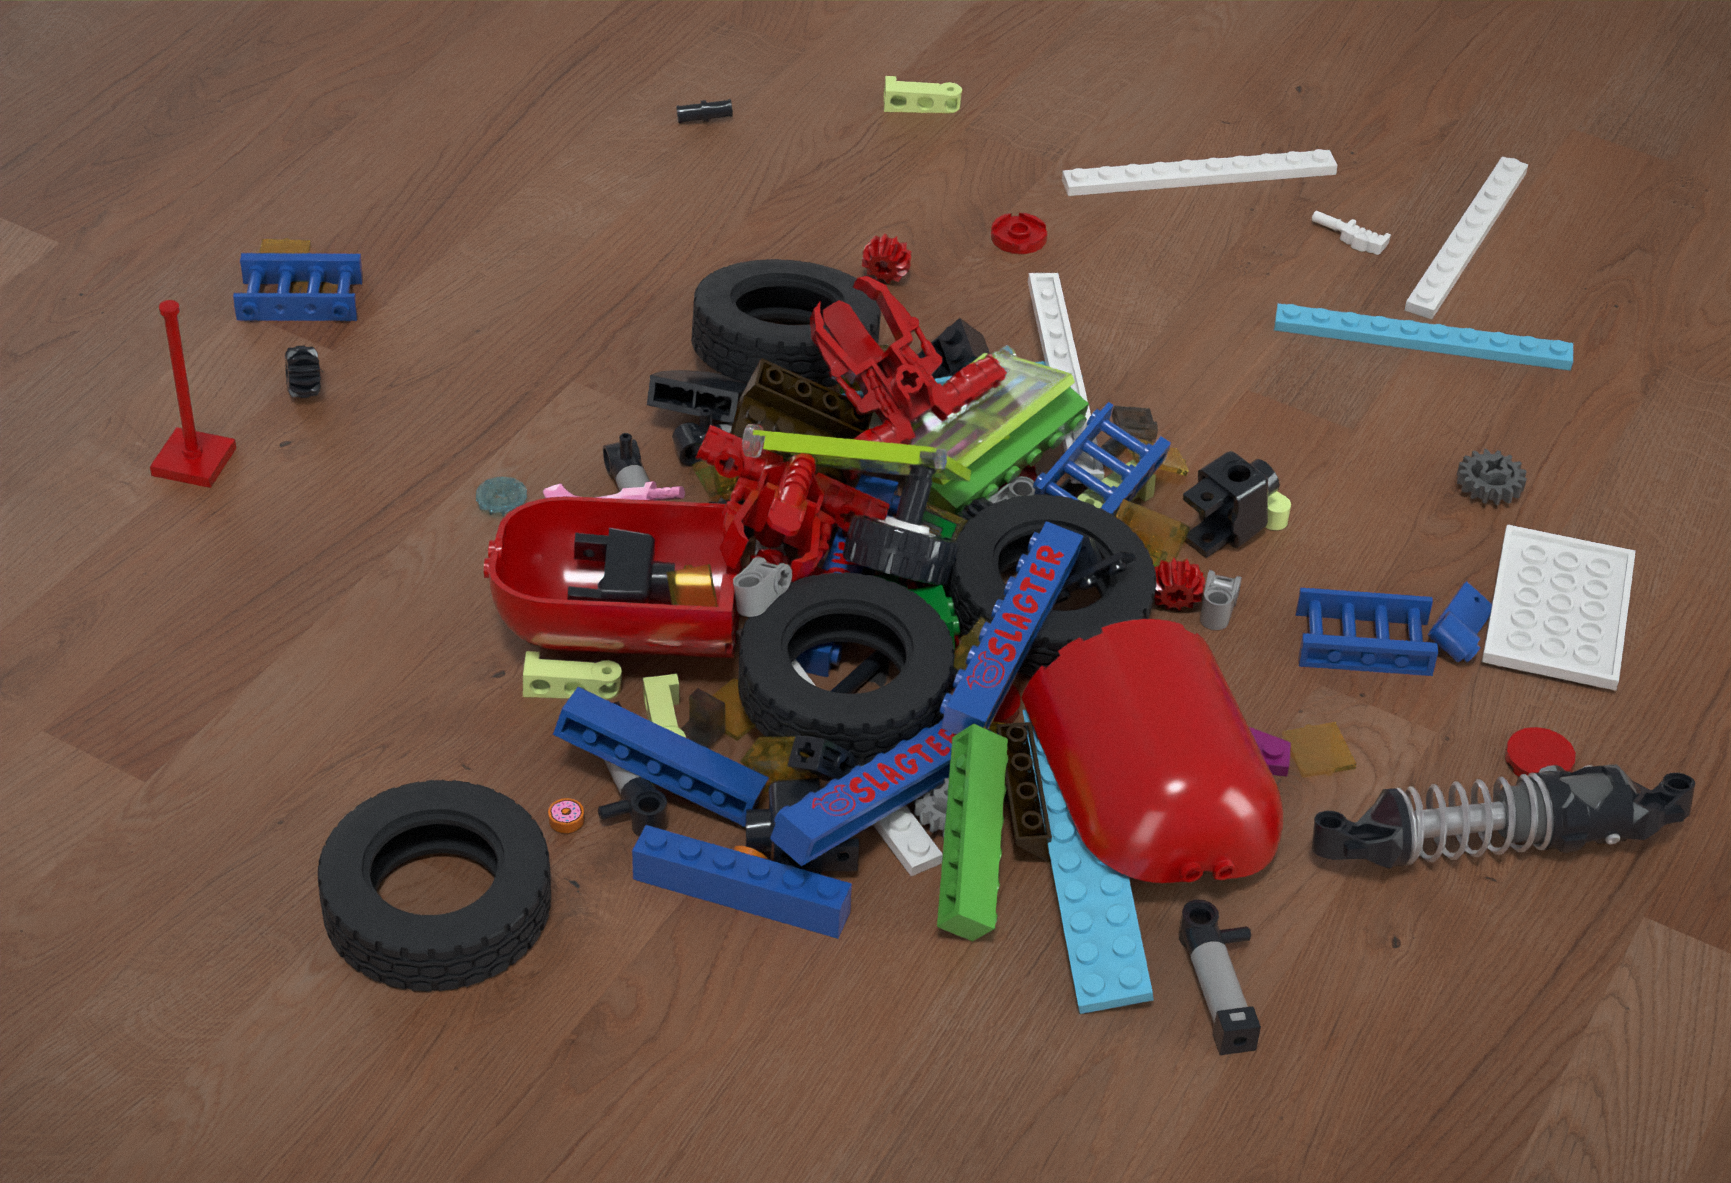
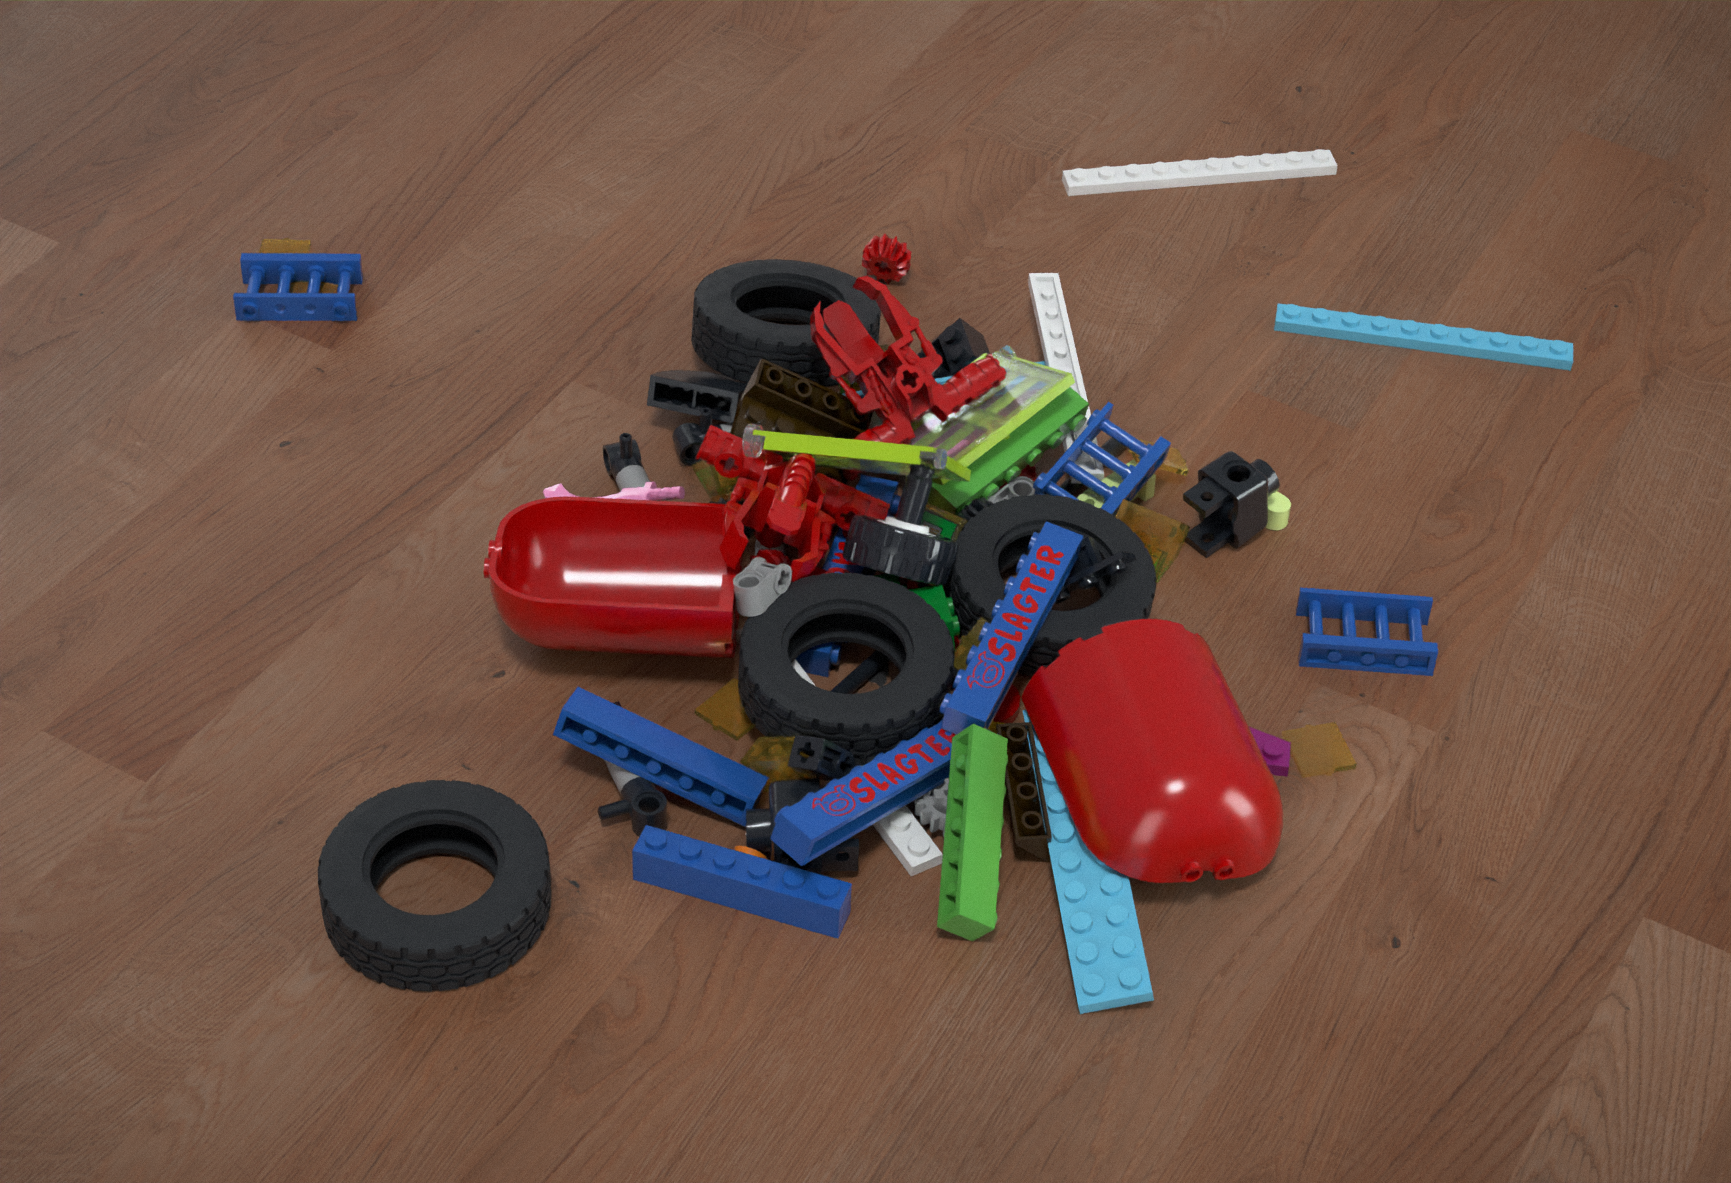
(188, 454): red tile -> none
(302, 371): black gear -> none
(503, 487): clear light blue gear -> none
(560, 678): yellowish green leg -> none
(566, 815): tile -> none
(628, 571): black piece -> none
(659, 697): yellowish green leg -> none
(692, 586): piece -> none
(704, 111): black pin -> none
(705, 718): clear smoke bracket -> none
(921, 97): yellowish green leg -> none
(1019, 233): red tile -> none
(1136, 422): clear smoke bracket -> none
(1178, 584): red gear -> none
(1219, 600): light grey piece -> none
(1234, 1022): piece -> none
(1353, 234): white piece -> none
(1460, 623): blue door -> none
(1466, 238): white plate -> none
(1491, 476): dark grey gear -> none
(1538, 748): red tile -> none
(1542, 809): piece -> none
(1560, 607): white plate -> none

